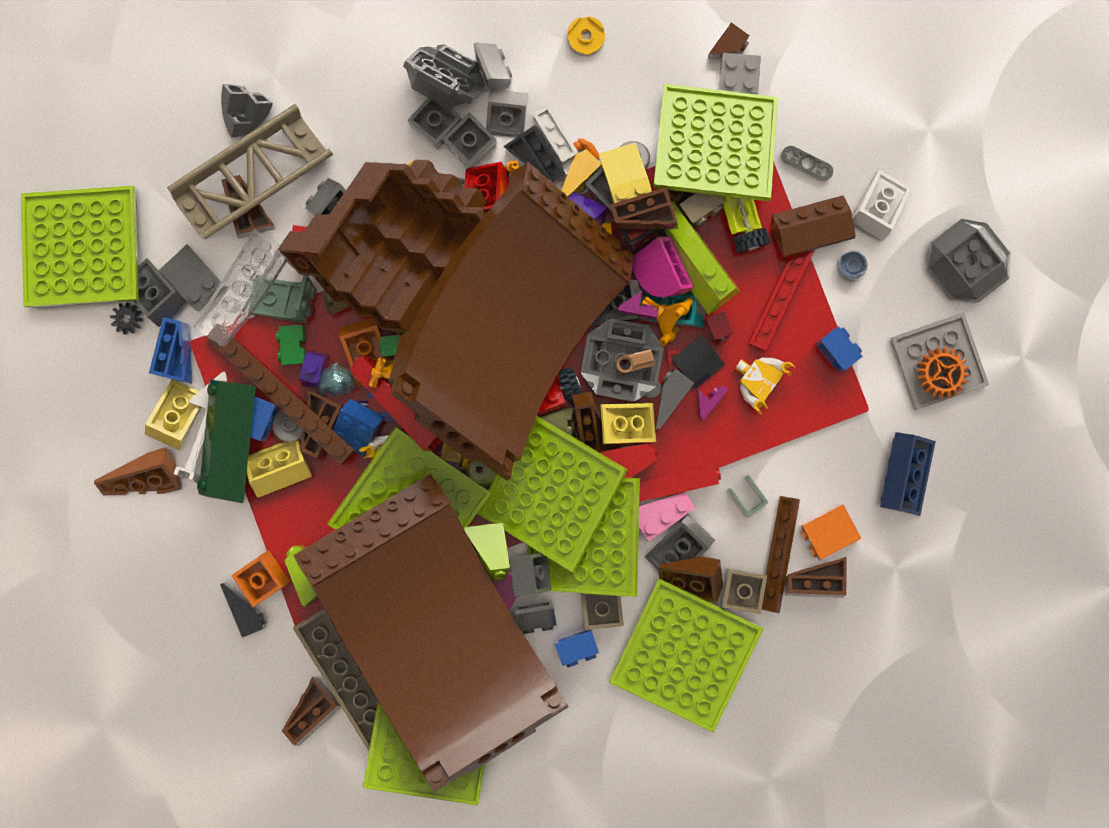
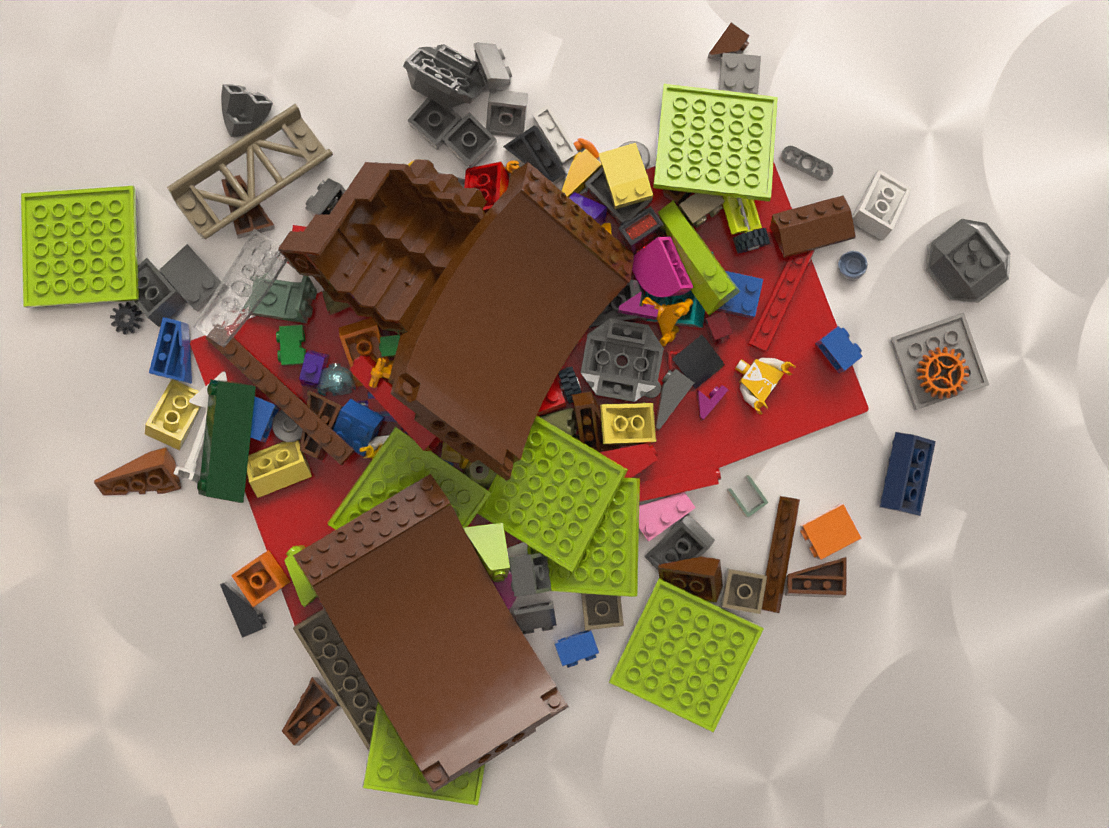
(585, 25): yellow plate -> none
(636, 361): medium nougat piece -> none
(646, 211): reddish brown wedge -> none
(747, 300): none -> blue brick

